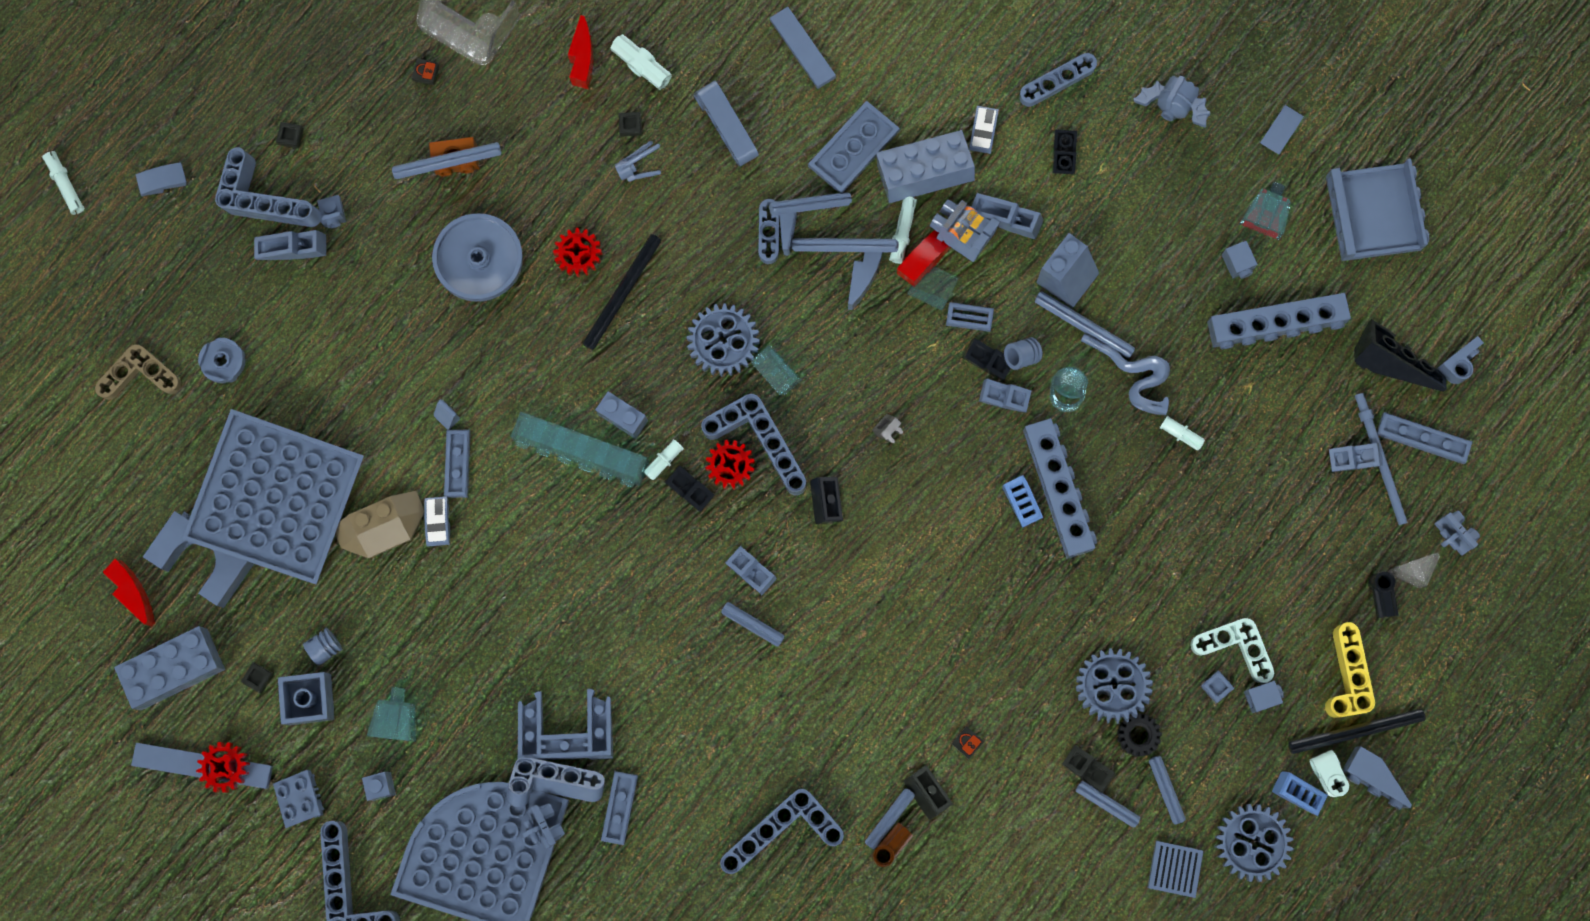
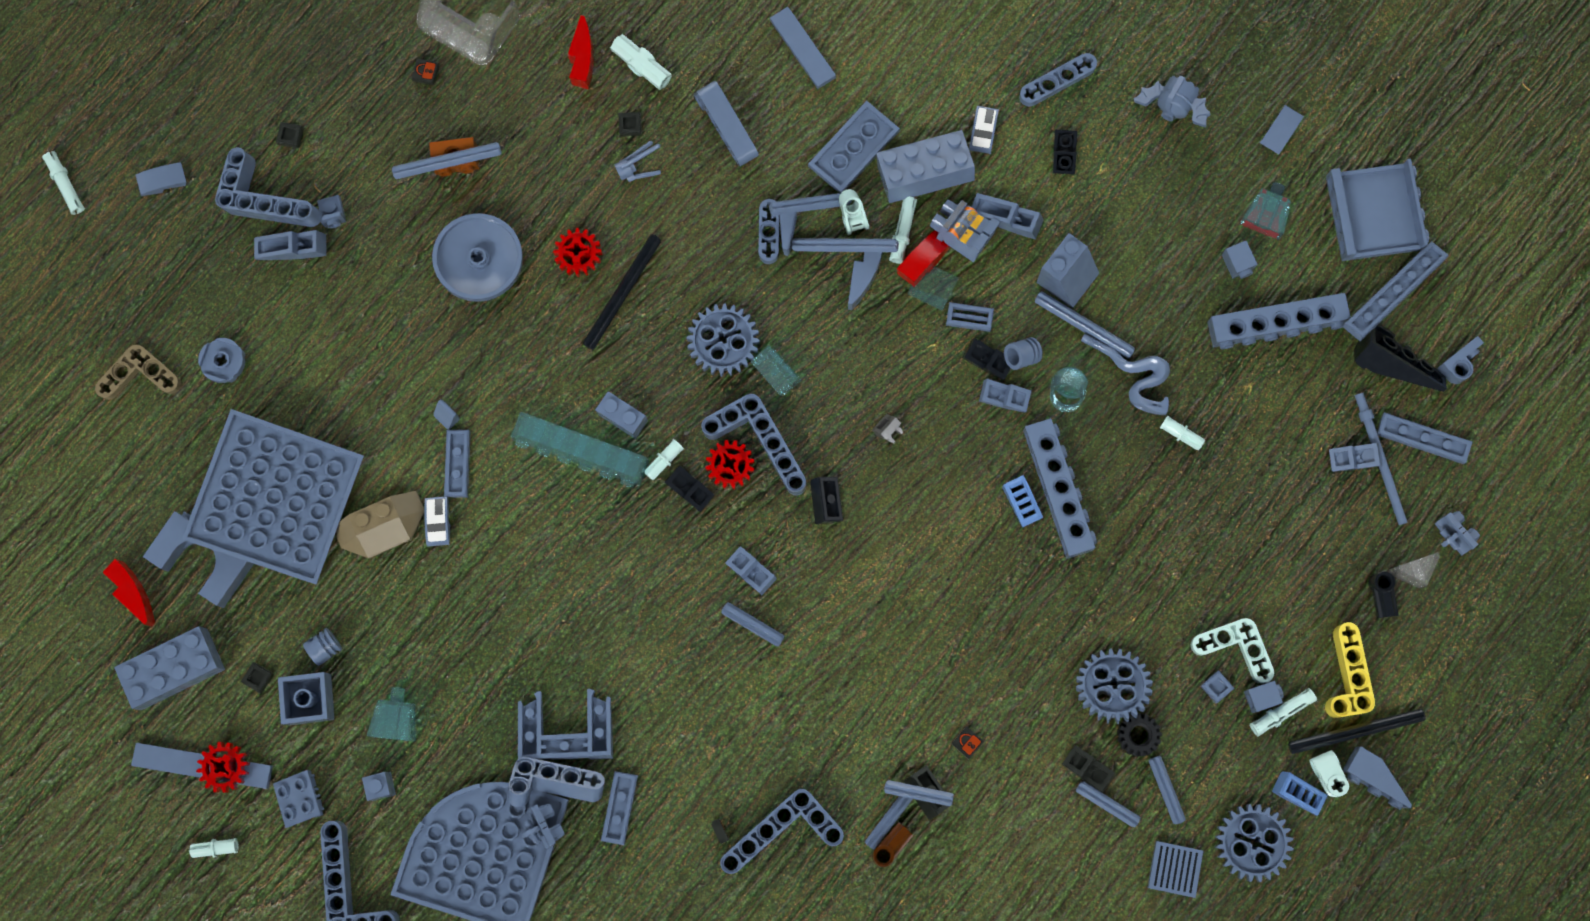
(214, 848): none -> light aqua axle
(720, 831): none -> pearl dark grey tile
(853, 215): none -> light aqua piece
(919, 793): none -> sand blue axle
(1286, 710): none -> light aqua pin
(1395, 291): none -> sand blue tile

